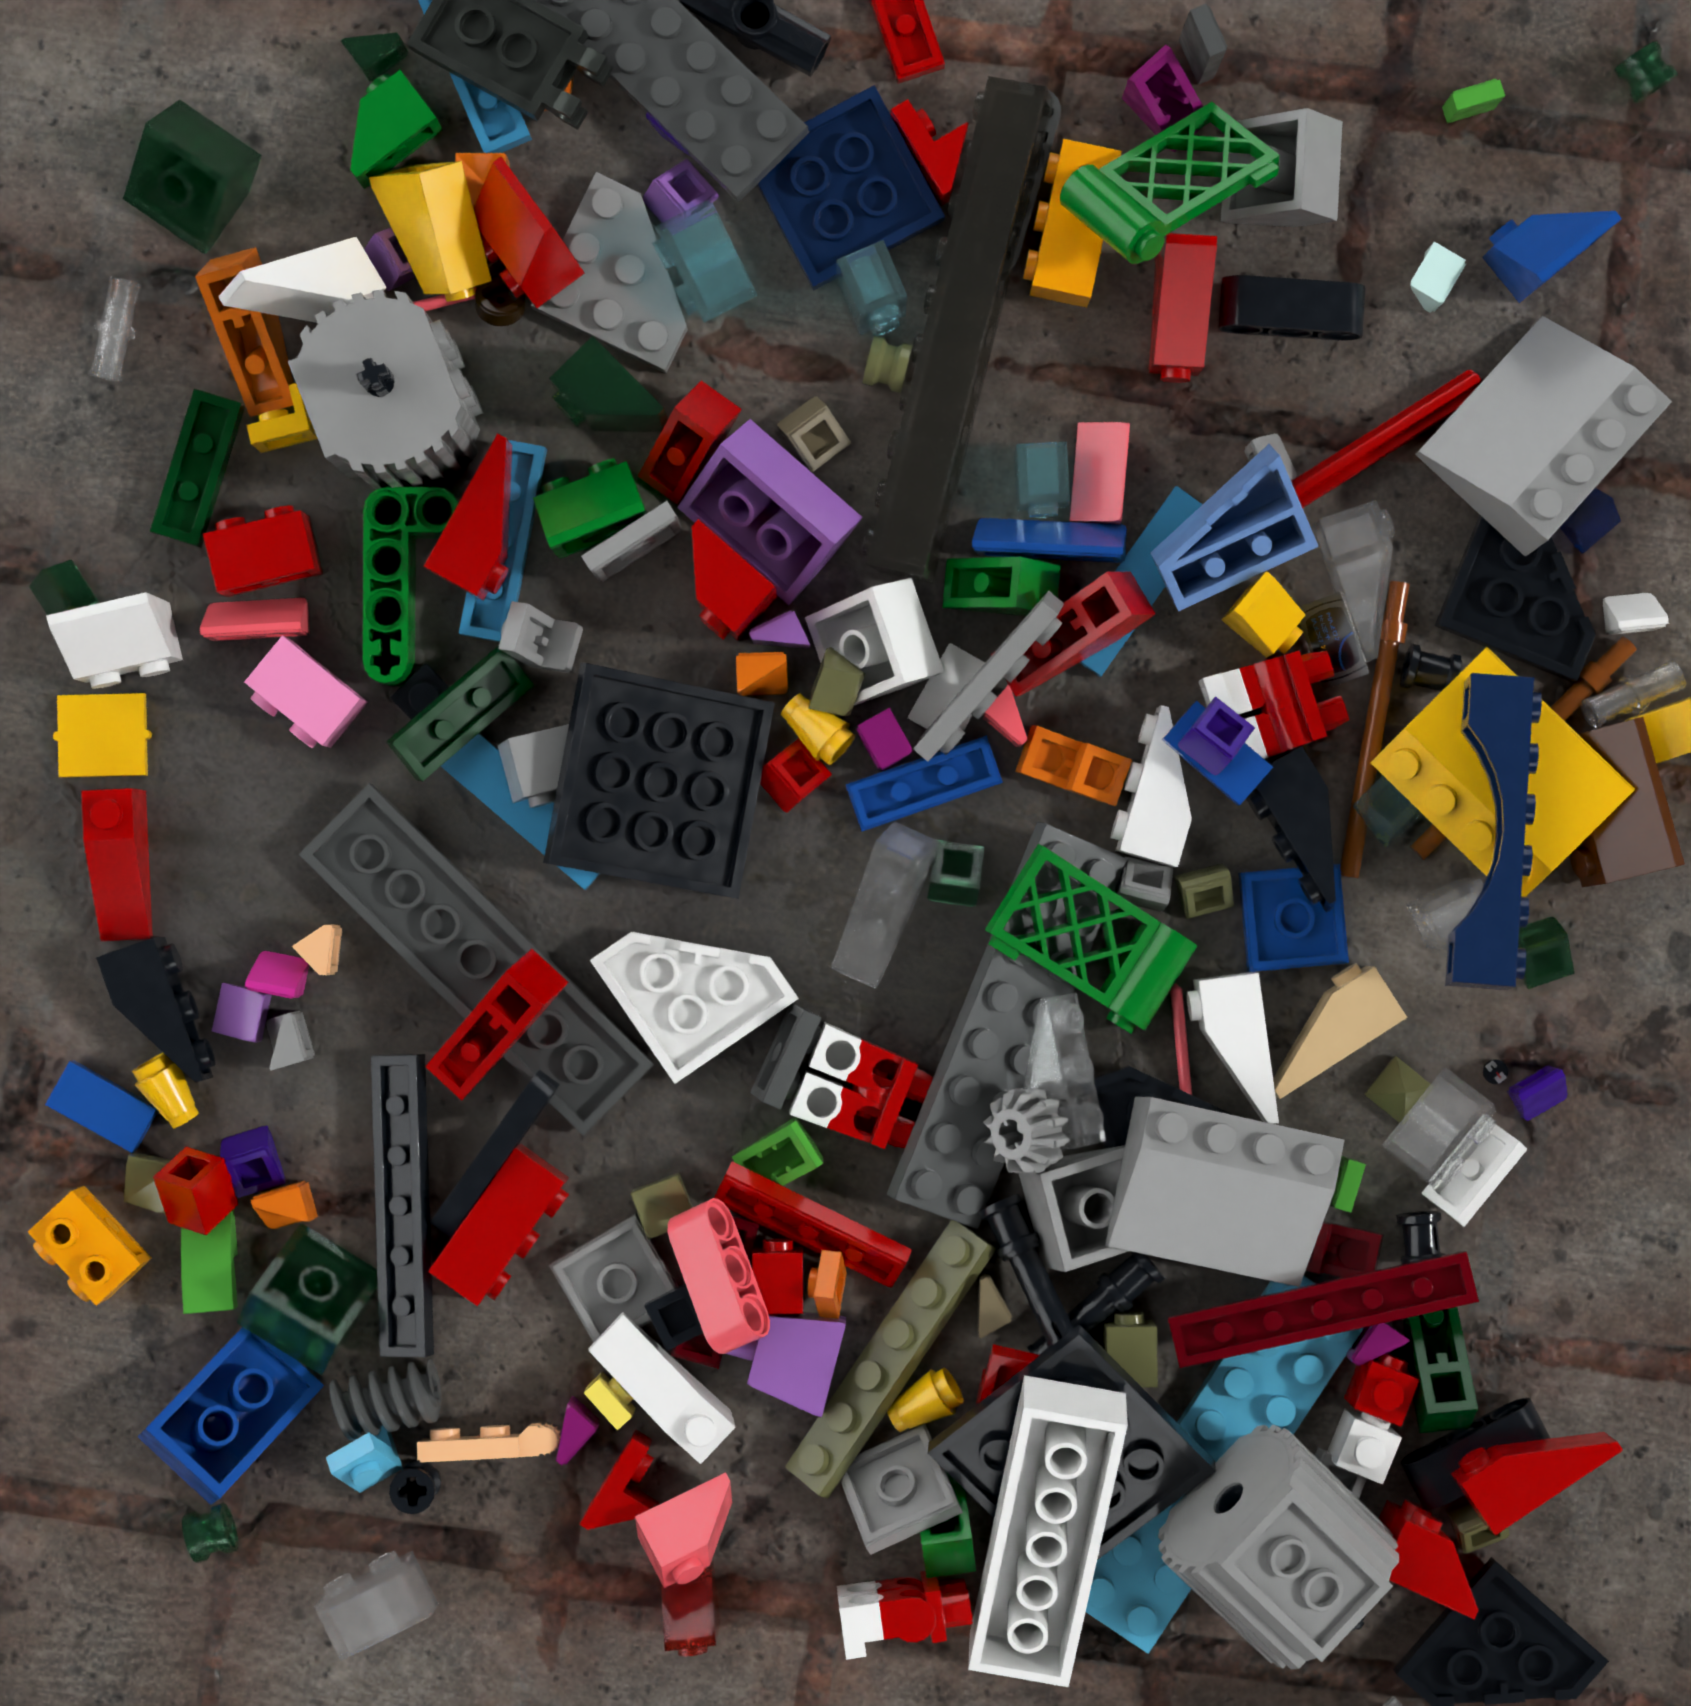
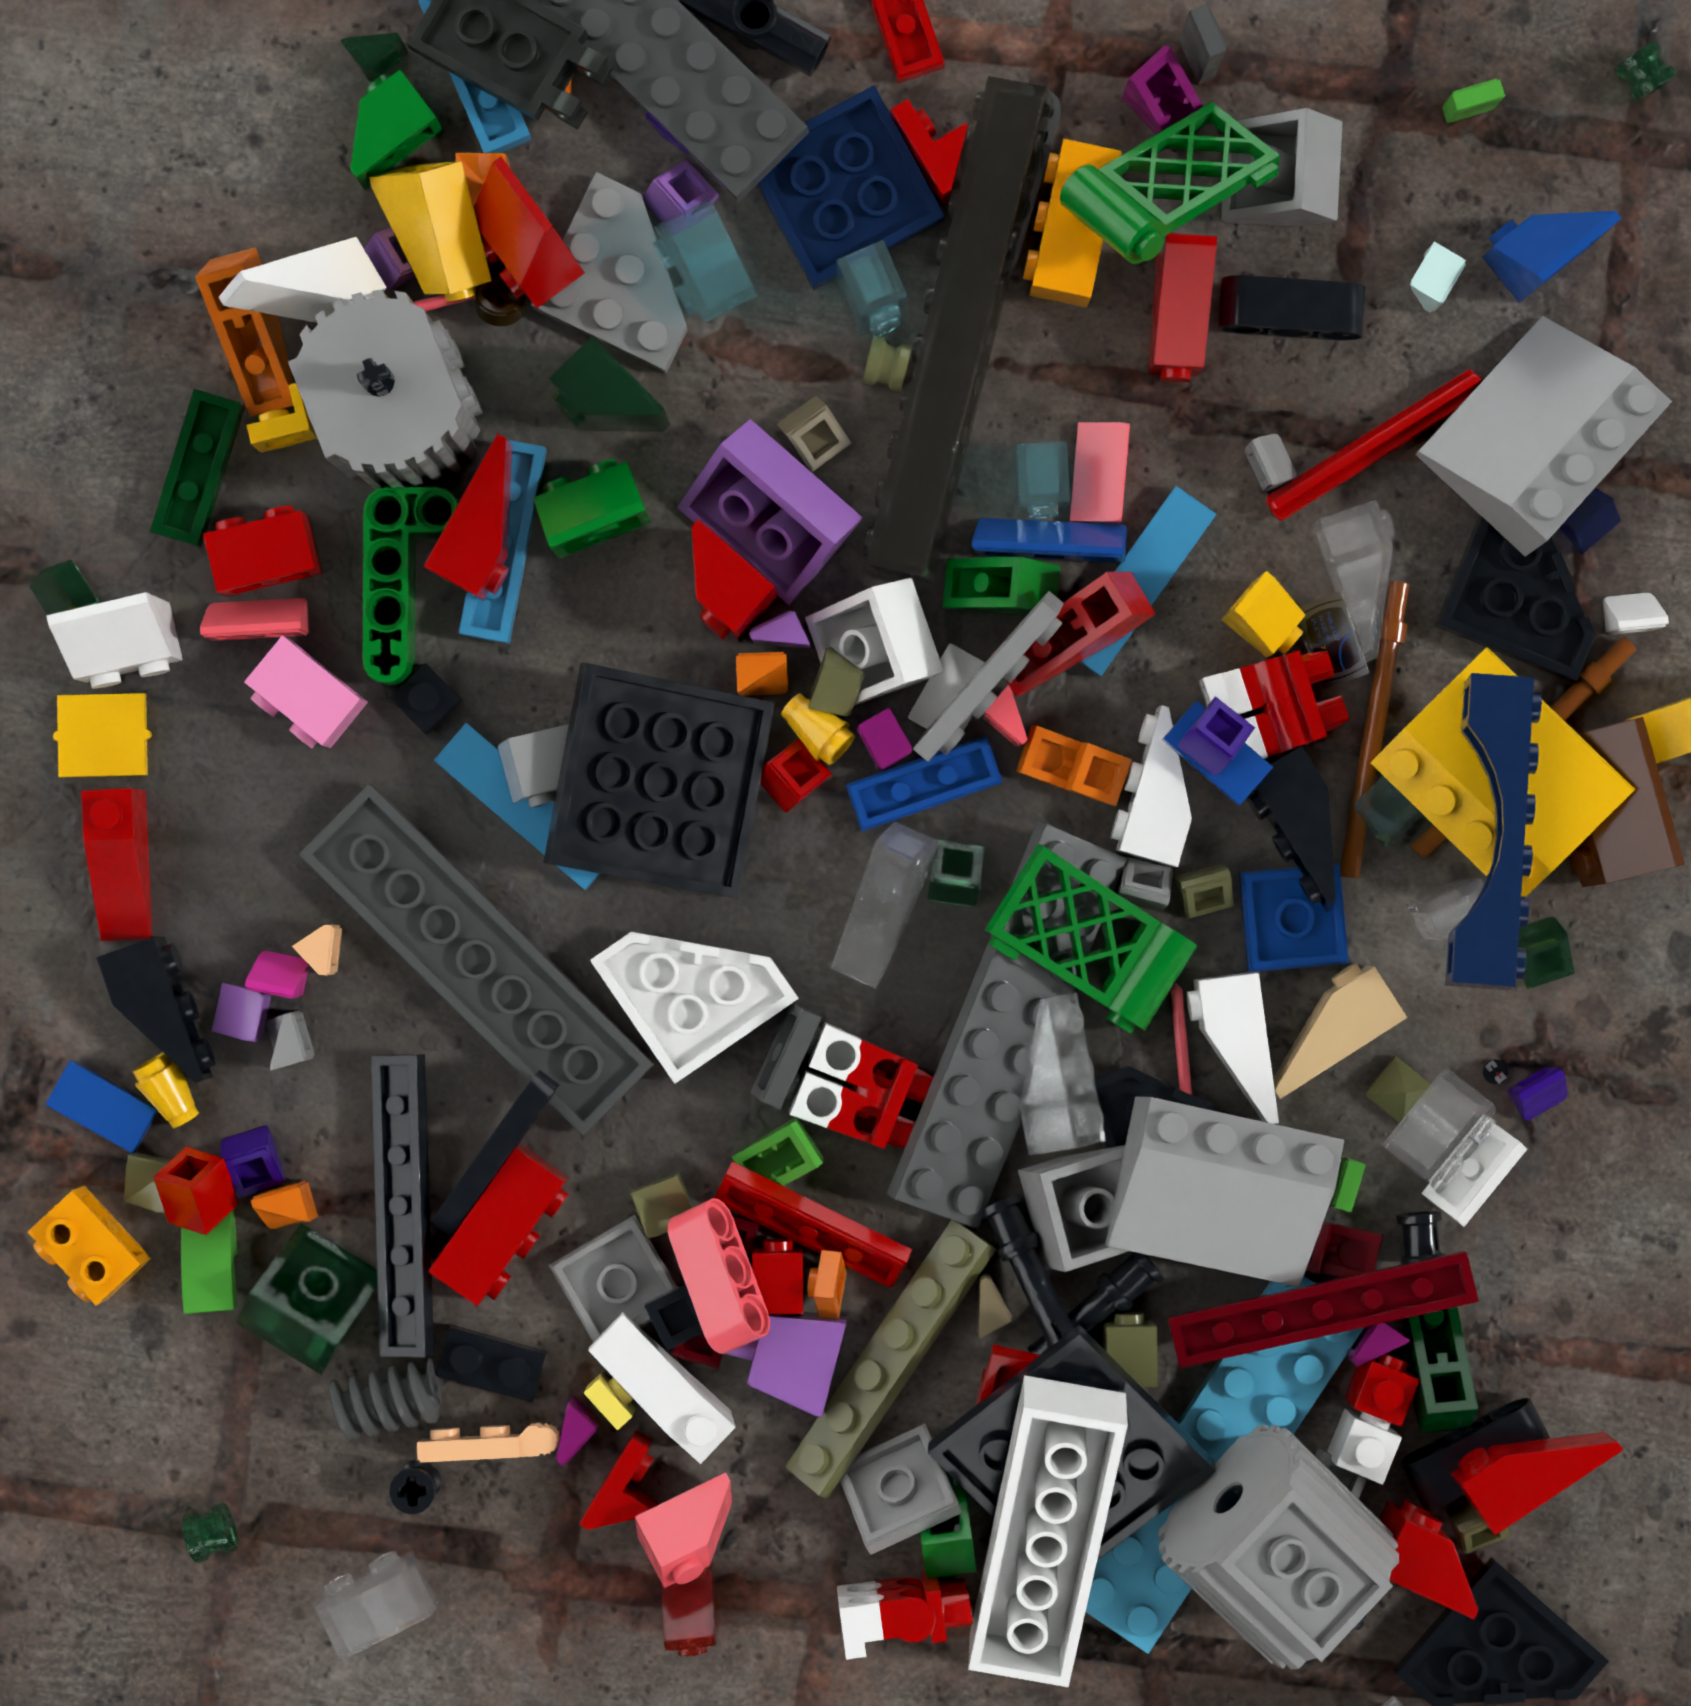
(115, 329): clear pin -> none
(190, 175): clear green slope -> none
(230, 1413): blue slope -> none
(365, 1460): medium azure bracket -> none
(459, 714): dark green plate -> none
(491, 1363): none -> black plate
(496, 1023): red slope -> none
(539, 639): light grey bracket -> none
(632, 542): light grey tile -> none
(688, 441): red slope -> none
(926, 1400): yellow cone -> none
(1026, 1130): light grey gear -> none
(1236, 533): medium blue wedge -> none
(1429, 669): black bush -> none
(1633, 694): clear pin -> none

